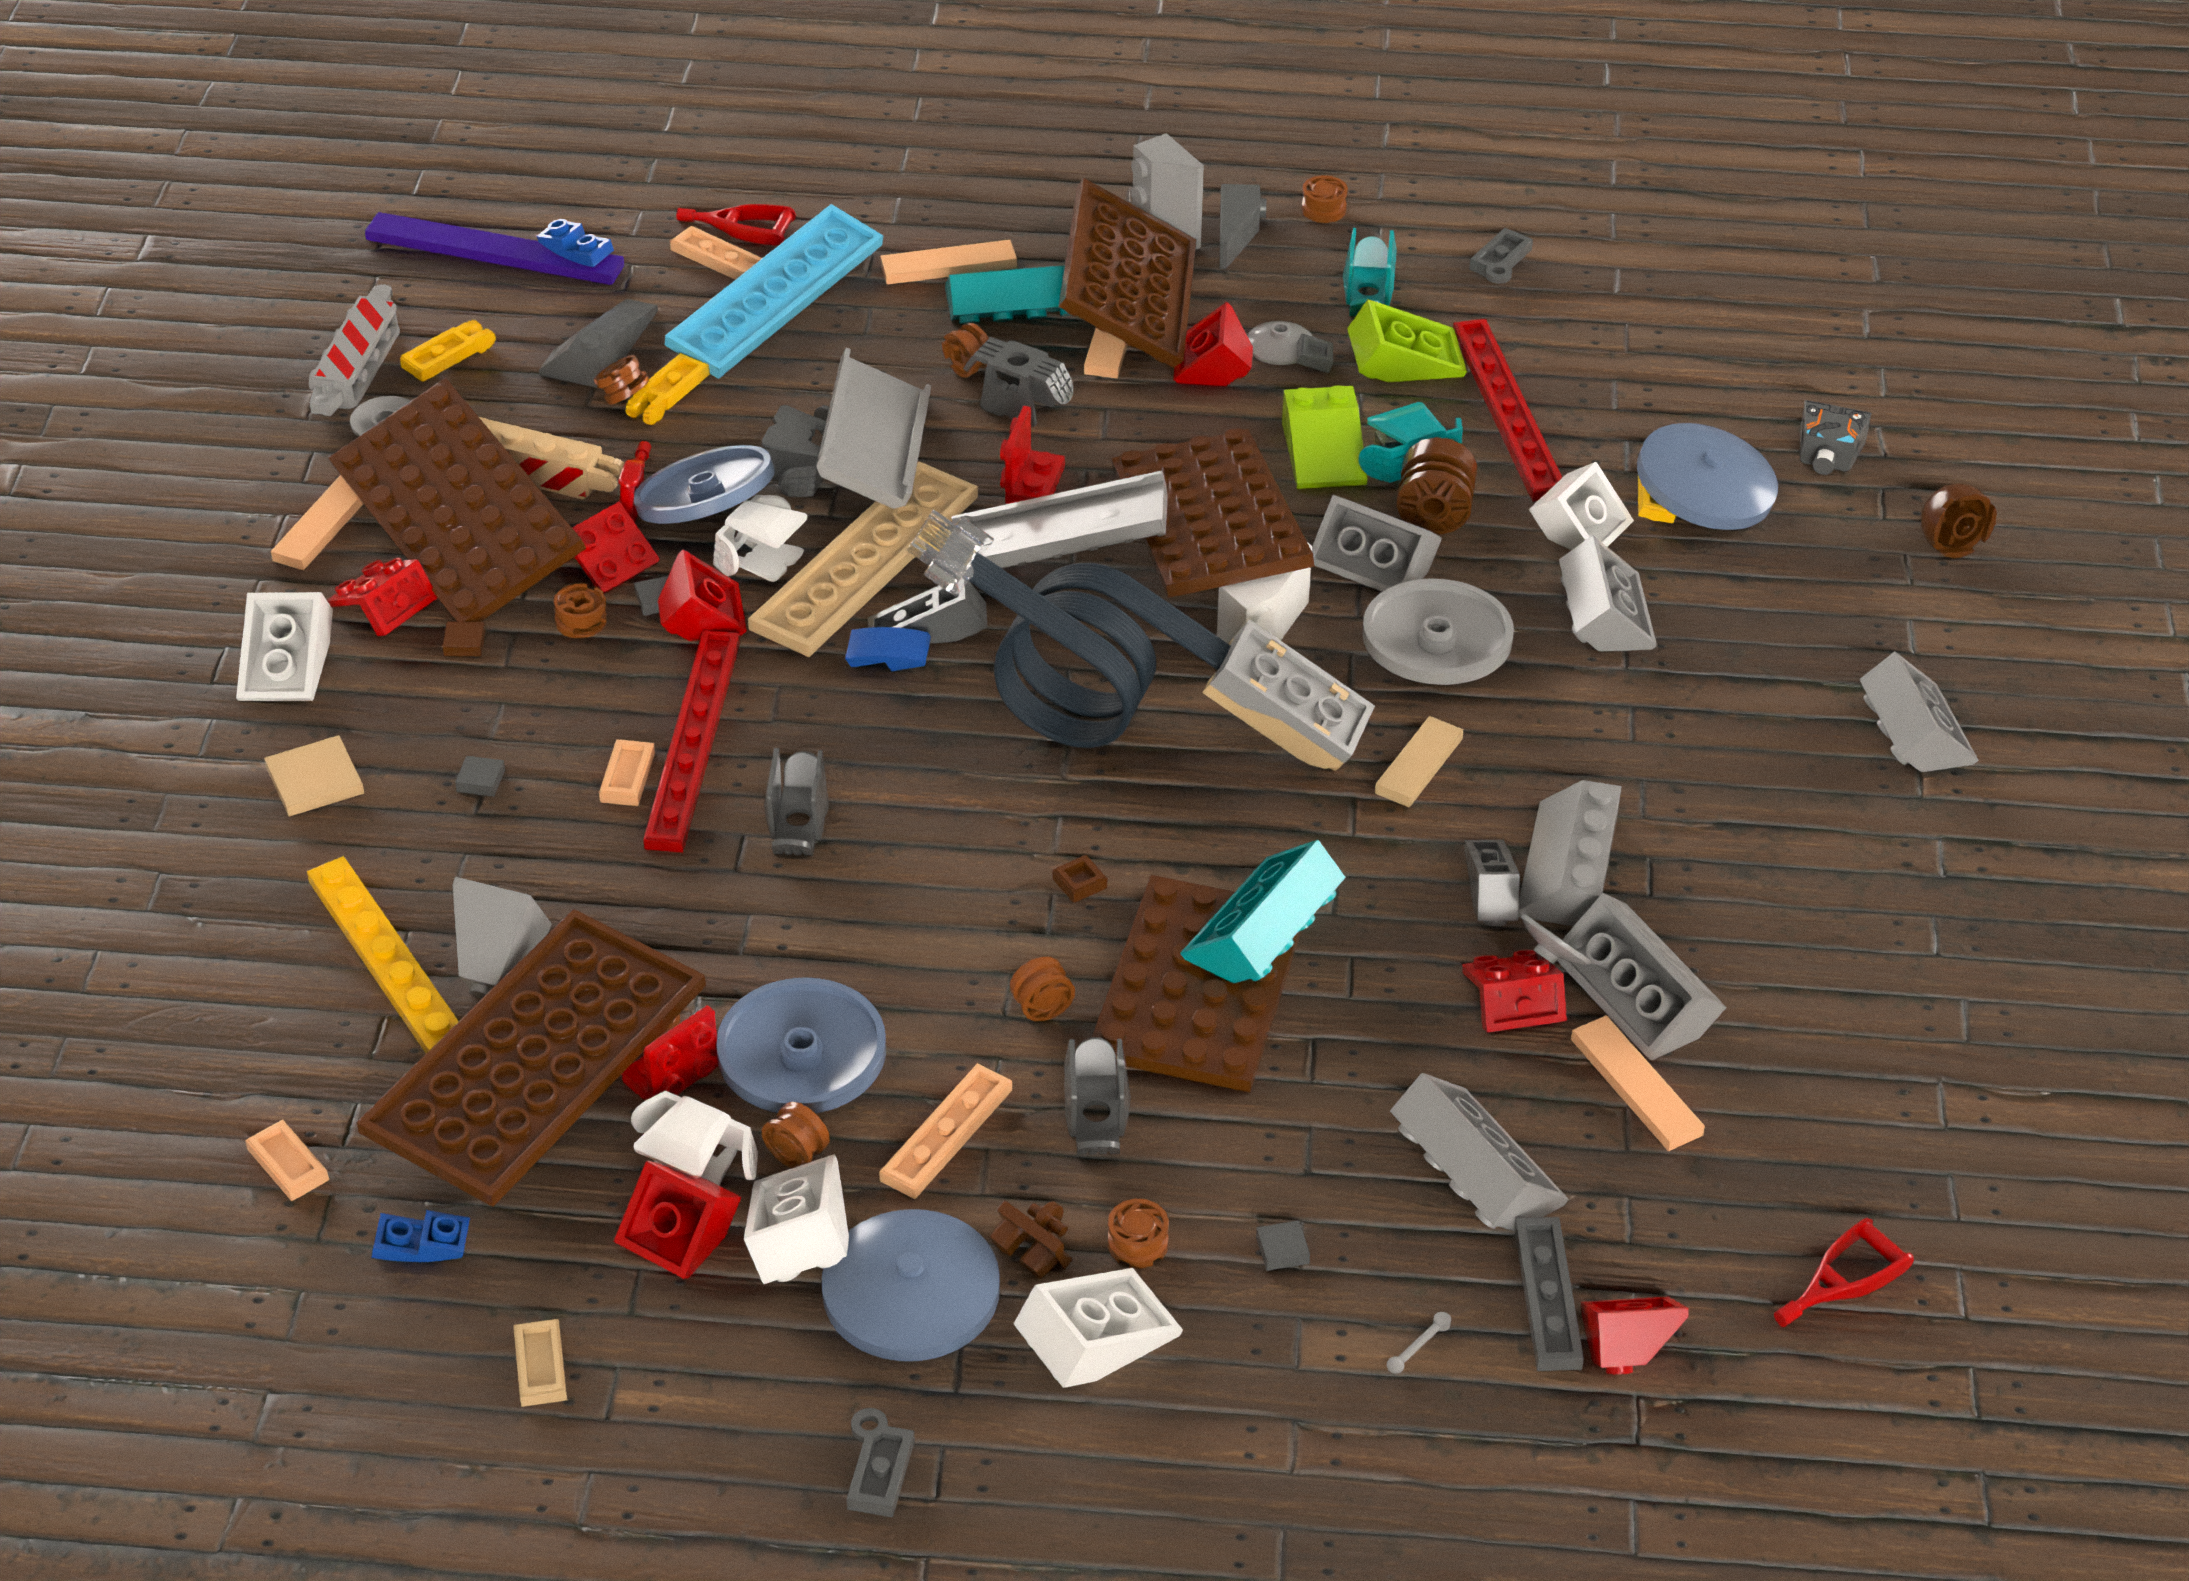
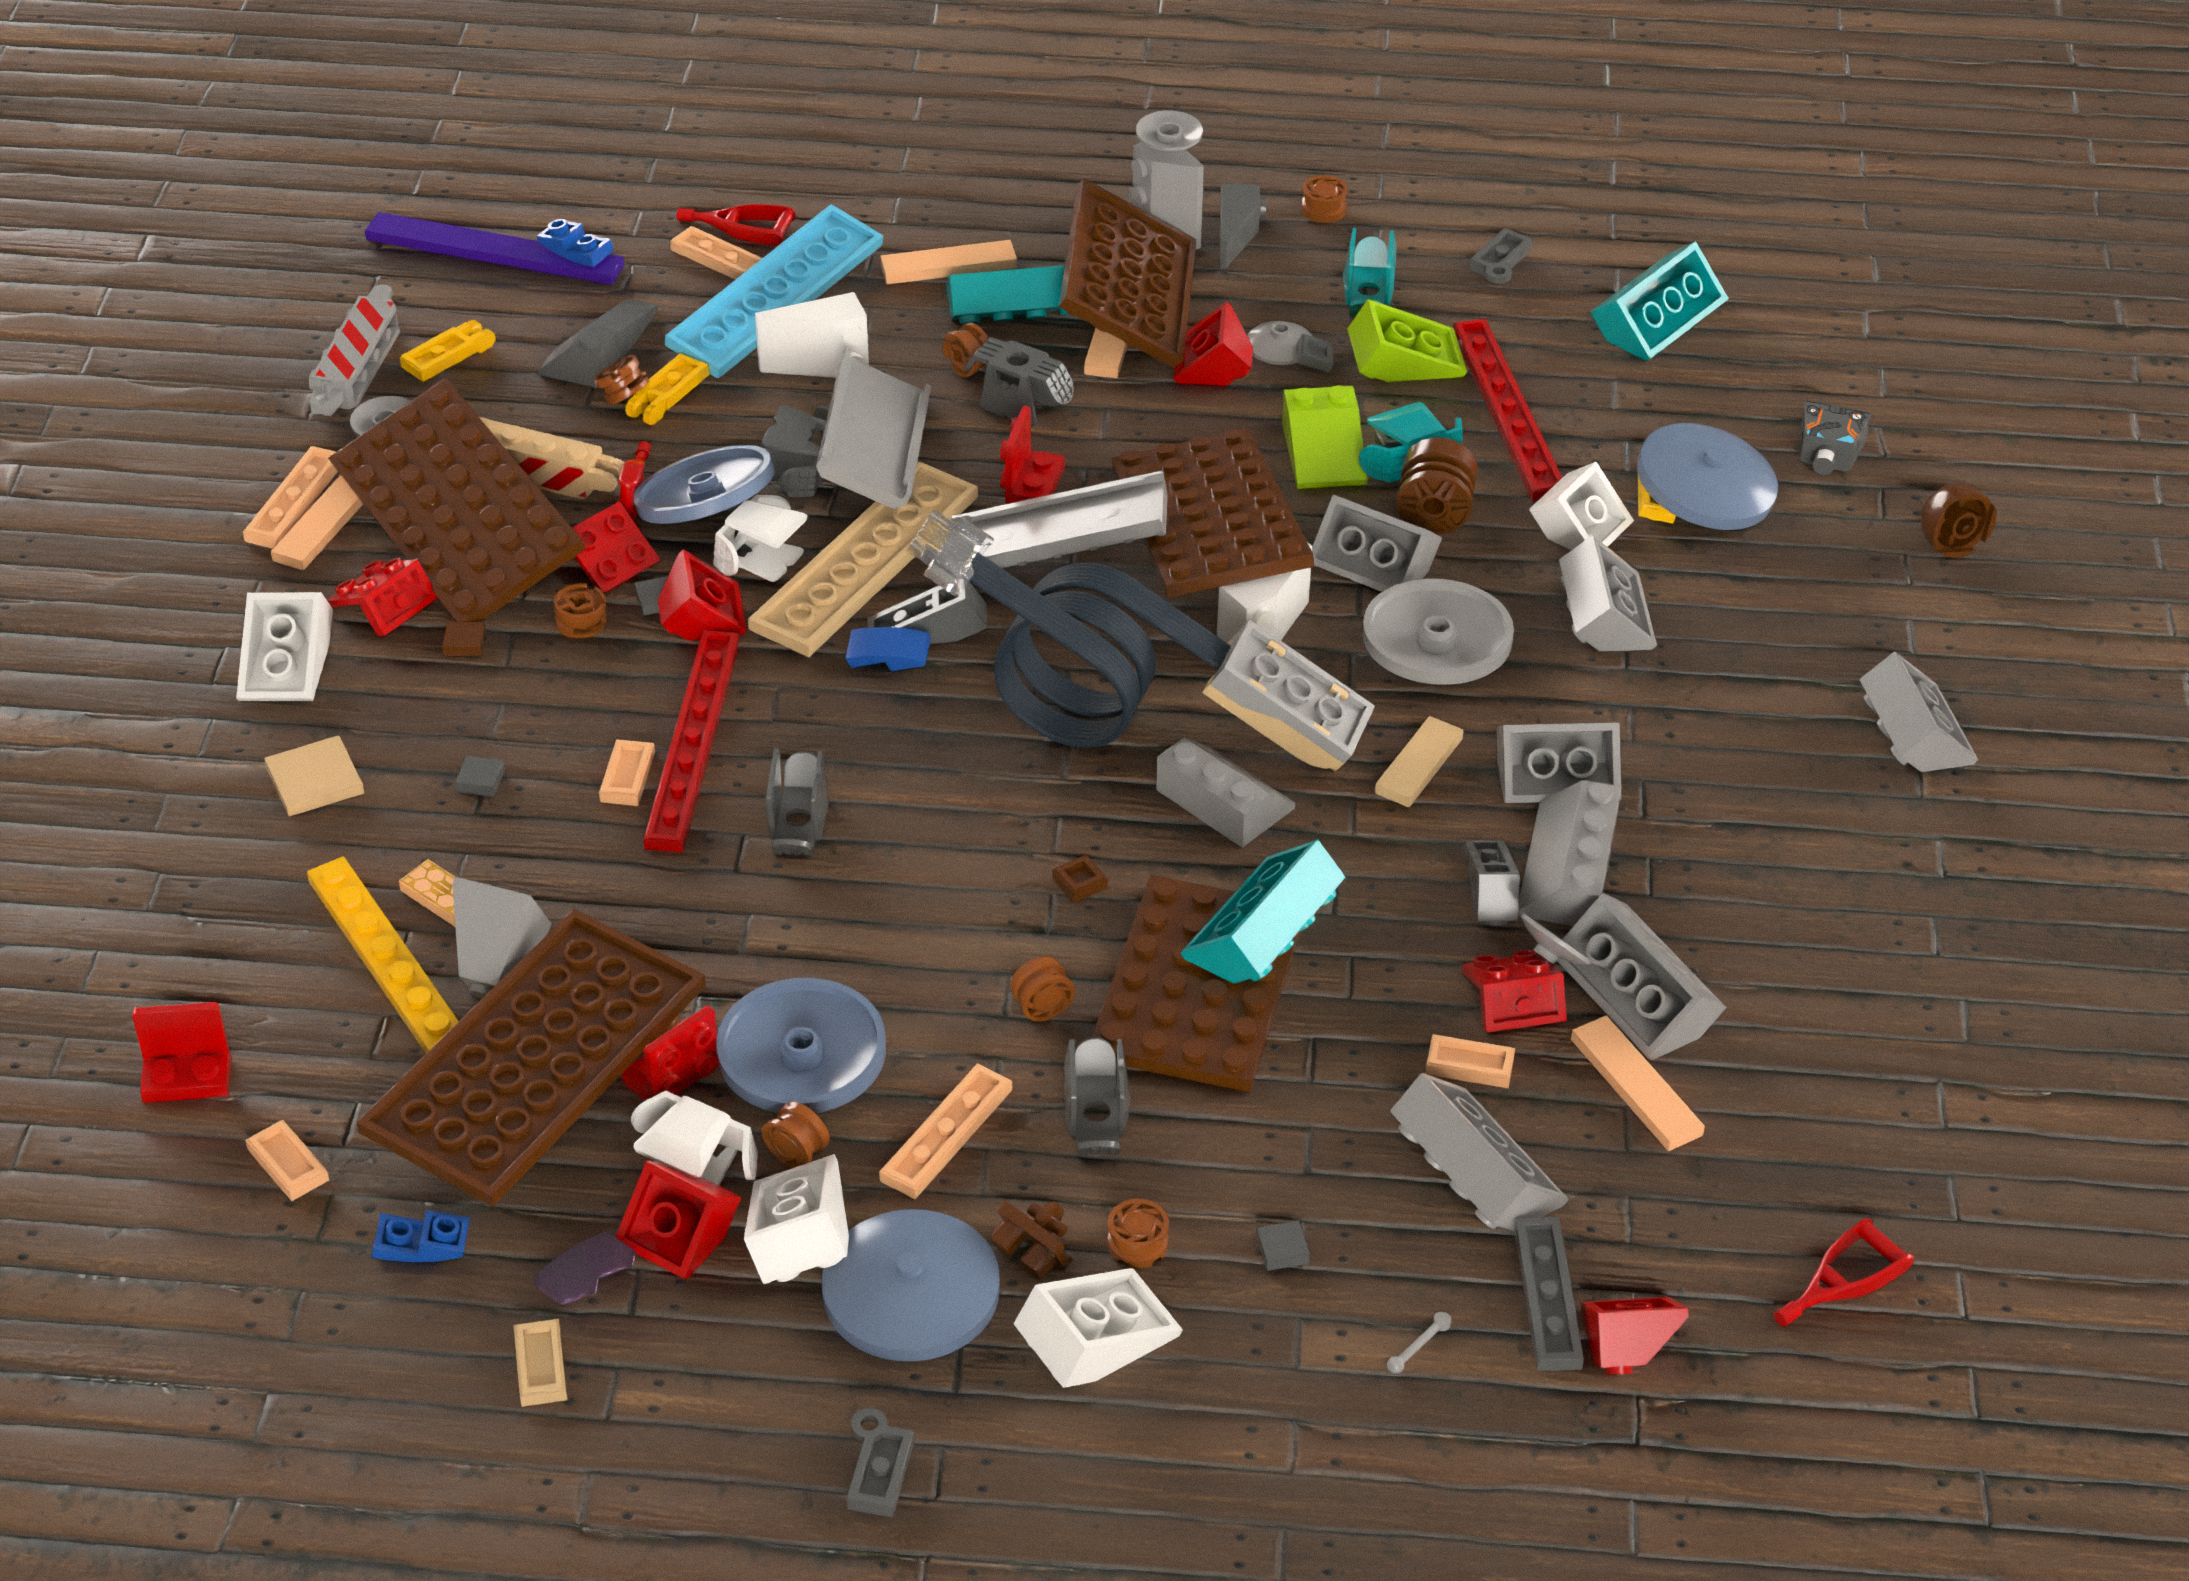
(183, 1052): none -> red bracket
(291, 498): none -> light nougat tile
(431, 888): none -> light nougat tile
(578, 1269): none -> clear purple slope
(812, 336): none -> white slope
(1169, 130): none -> light grey dish
(1219, 791): none -> light grey slope
(1470, 1061): none -> light nougat tile
(1551, 757): none -> light grey slope
(1660, 303): none -> teal slope

